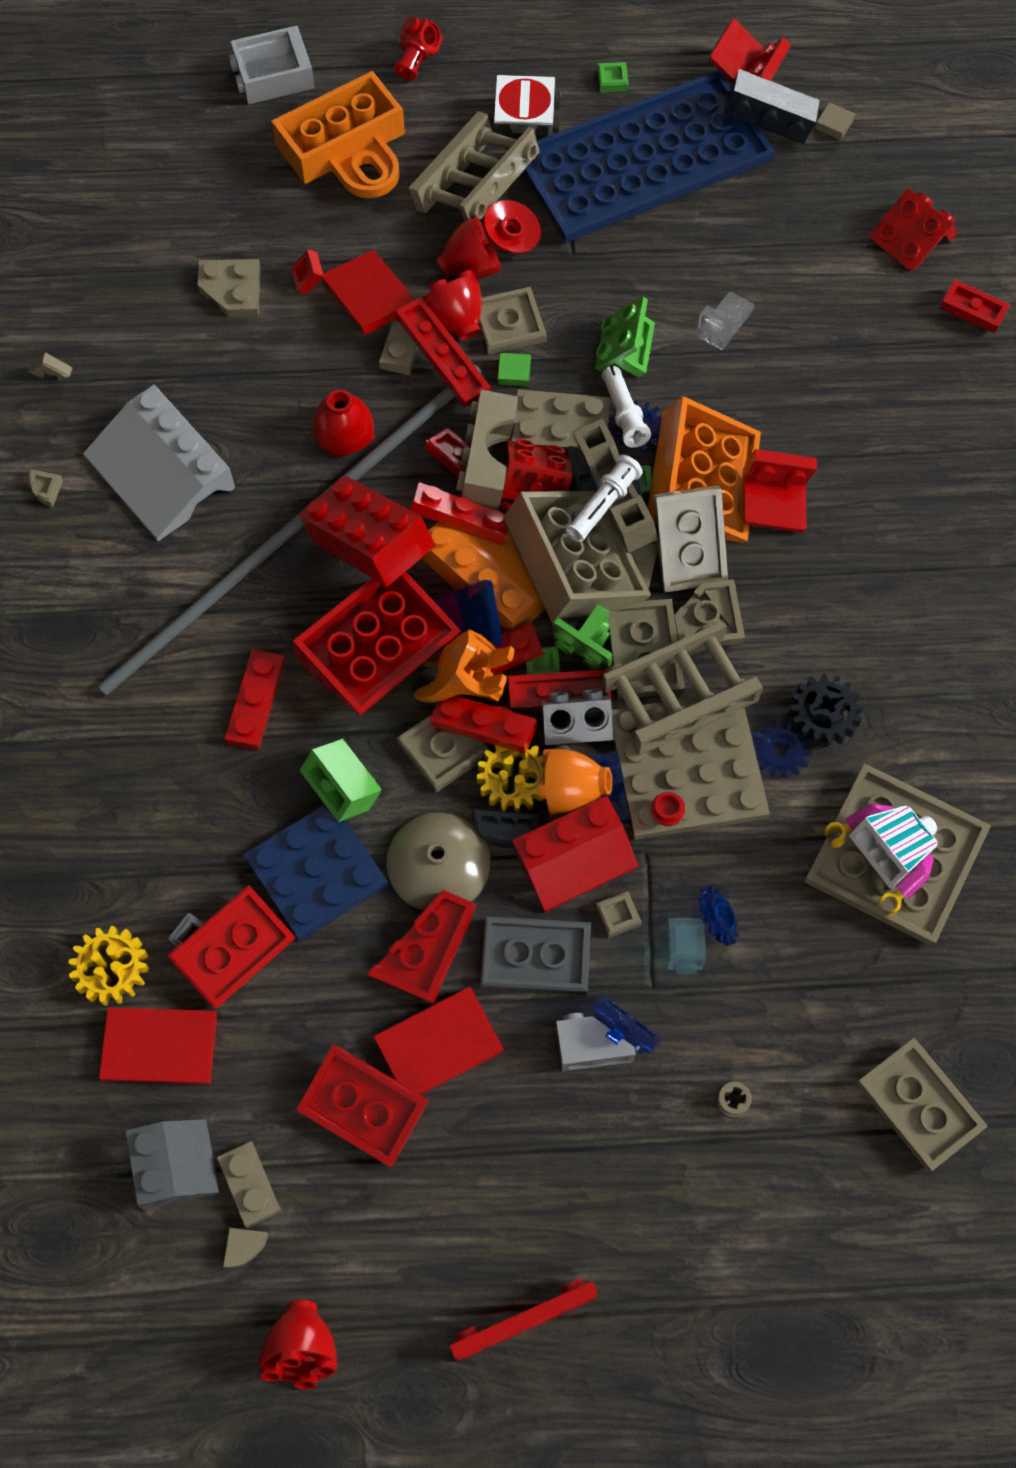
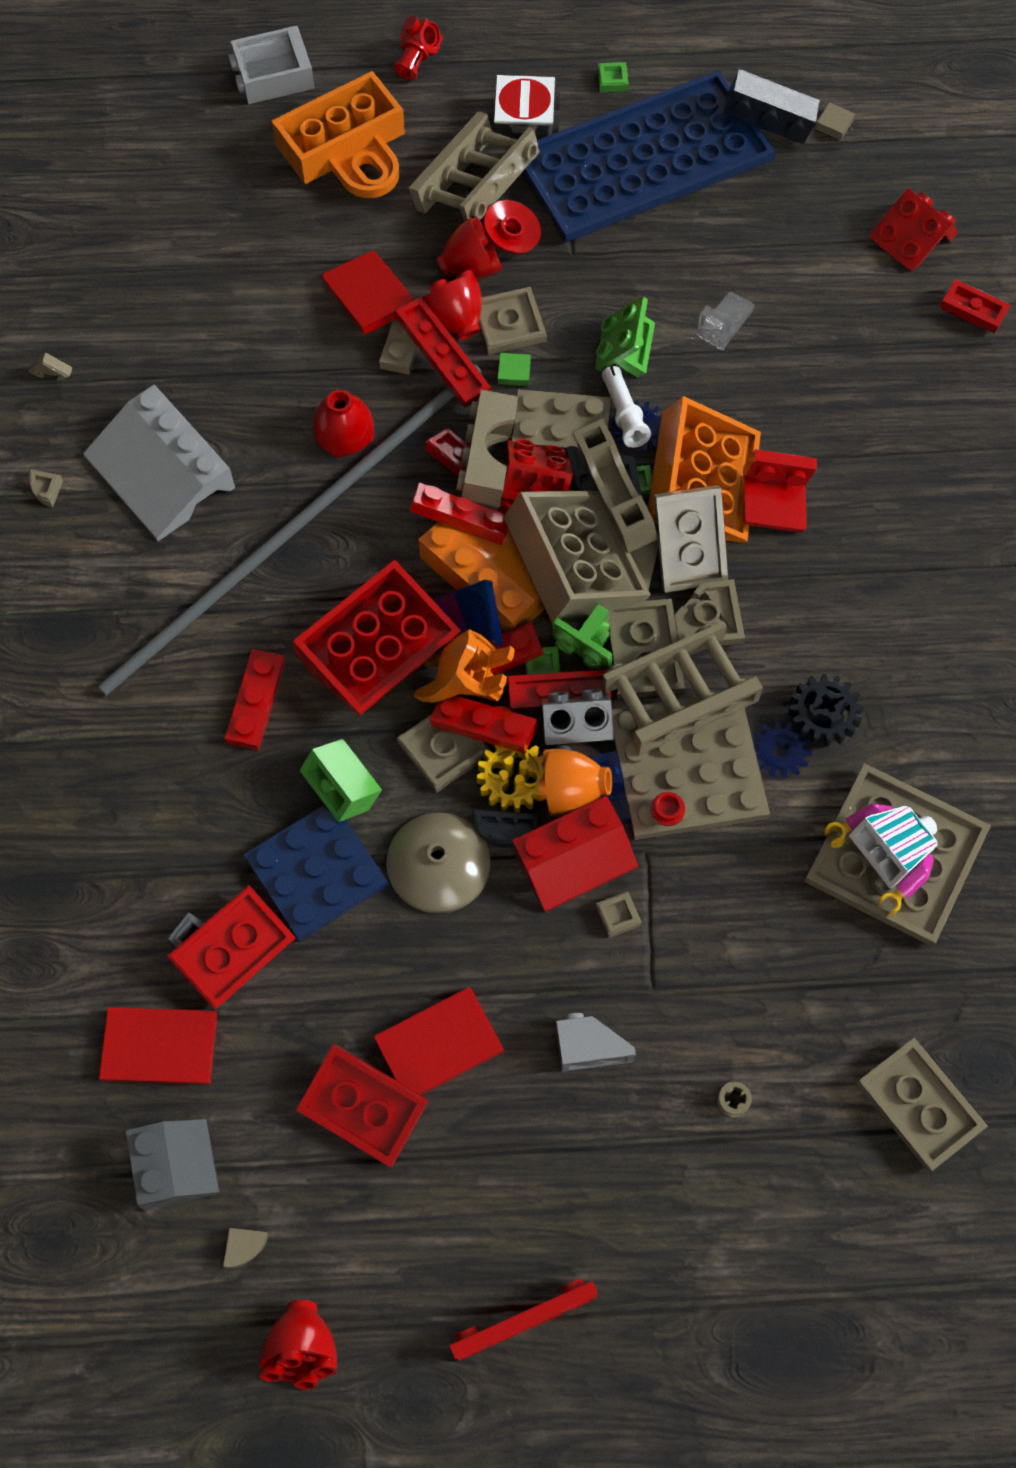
(89, 957): yellow gear -> none
(231, 285): dark tan plate -> none
(249, 1184): dark tan plate -> none
(307, 271): red plate -> none
(367, 530): red brick -> none
(427, 950): red wing -> none
(536, 955): dark grey tile -> none
(611, 488): white pin -> none
(623, 1025): clear blue plate -> none
(685, 945): clear light blue brick -> none
(716, 906): clear blue gear -> none
(739, 50): red bracket -> none

